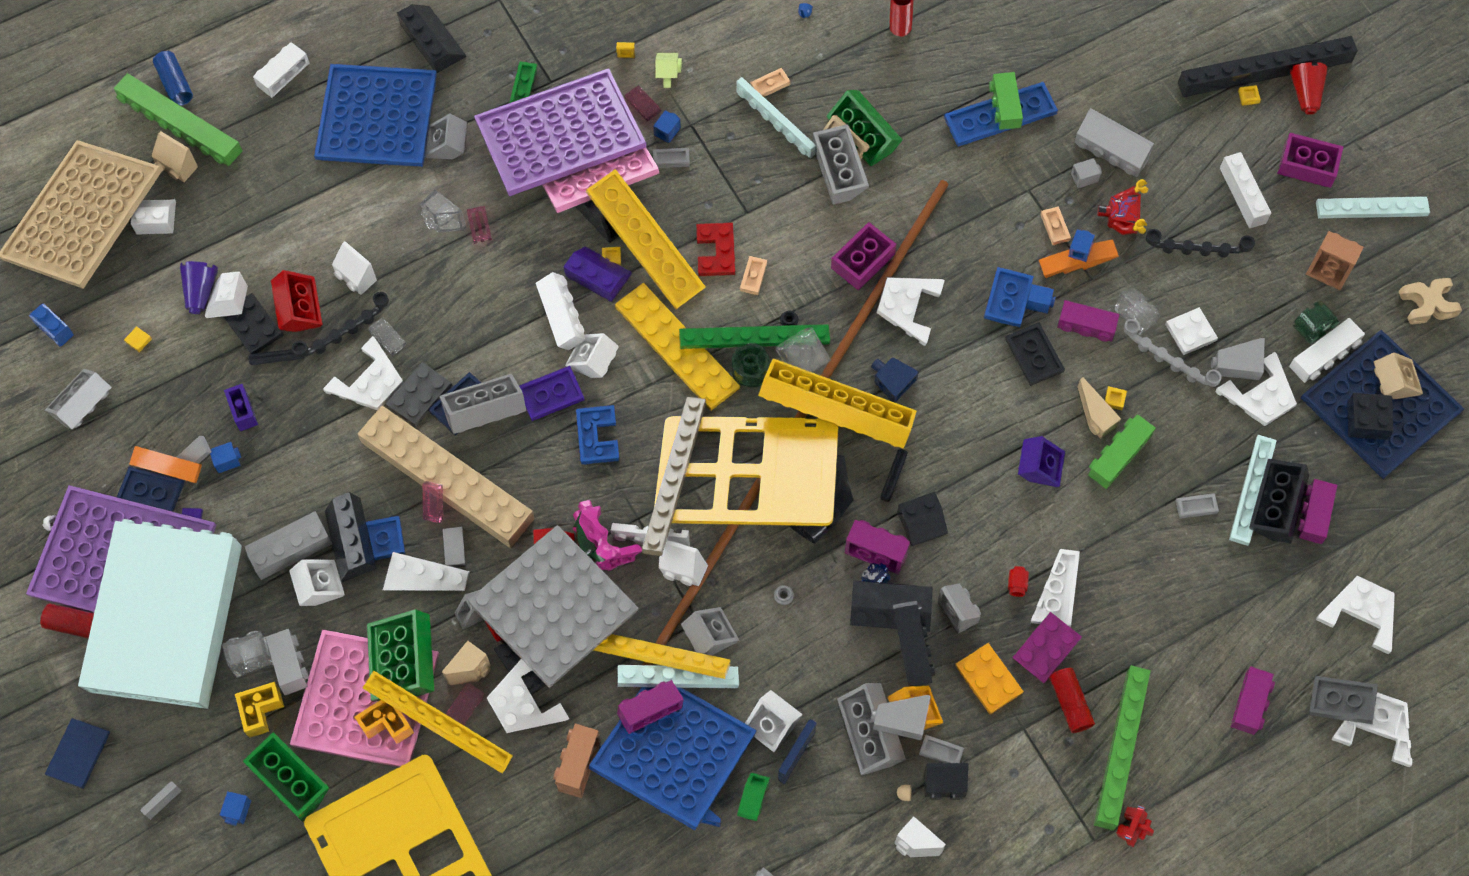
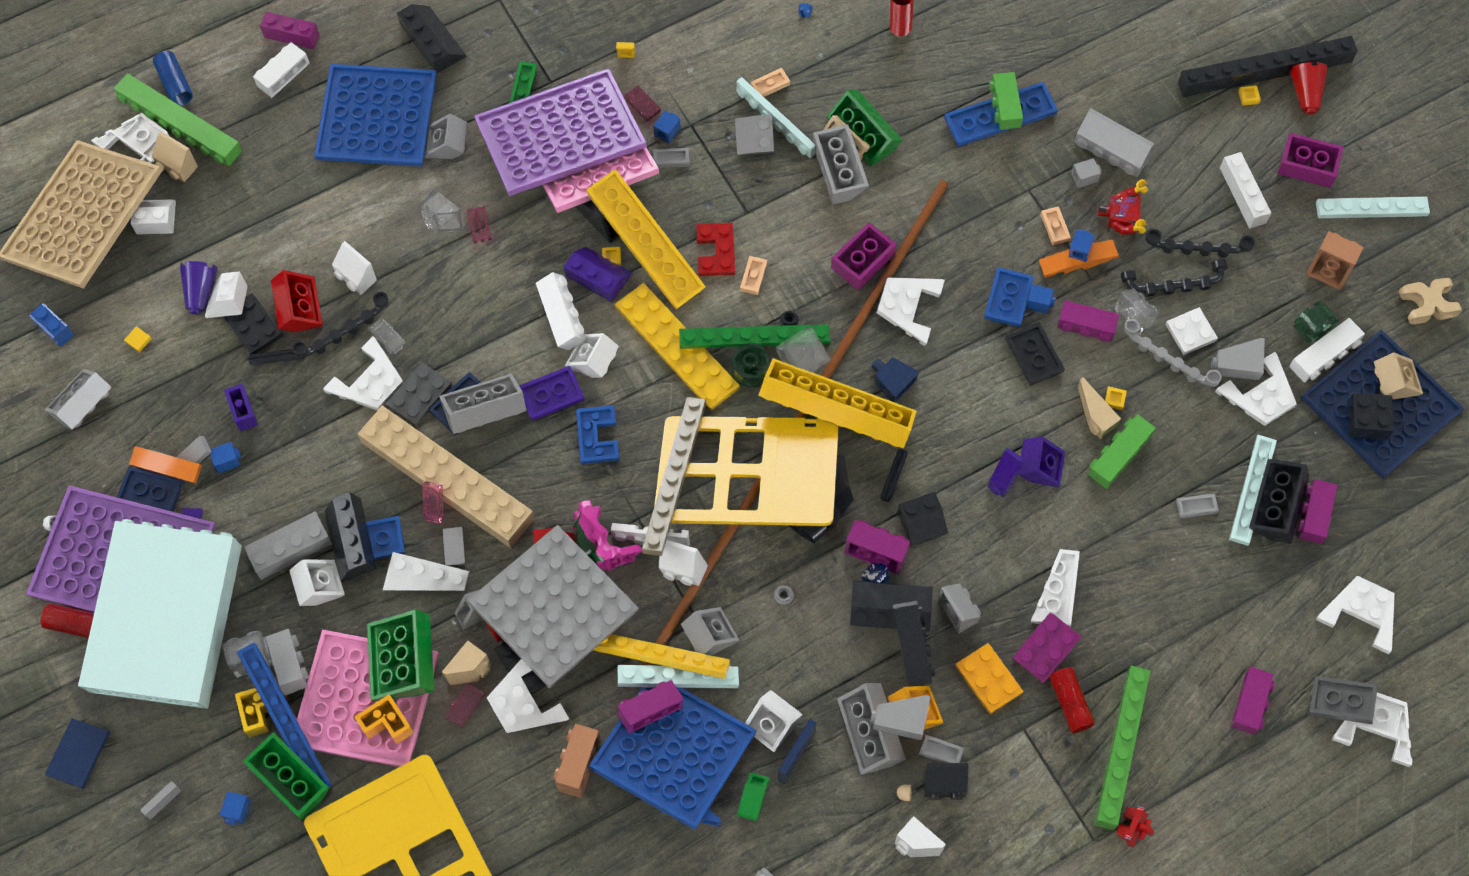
(136, 133): none -> white wing
(279, 708): none -> blue tile
(289, 30): none -> magenta brick
(437, 721): yellow tile -> none
(667, 67): yellowish green brick -> none
(754, 135): none -> light grey slope
(1005, 473): none -> dark purple slope
(1018, 581): red brick -> none
(1168, 286): none -> black bar

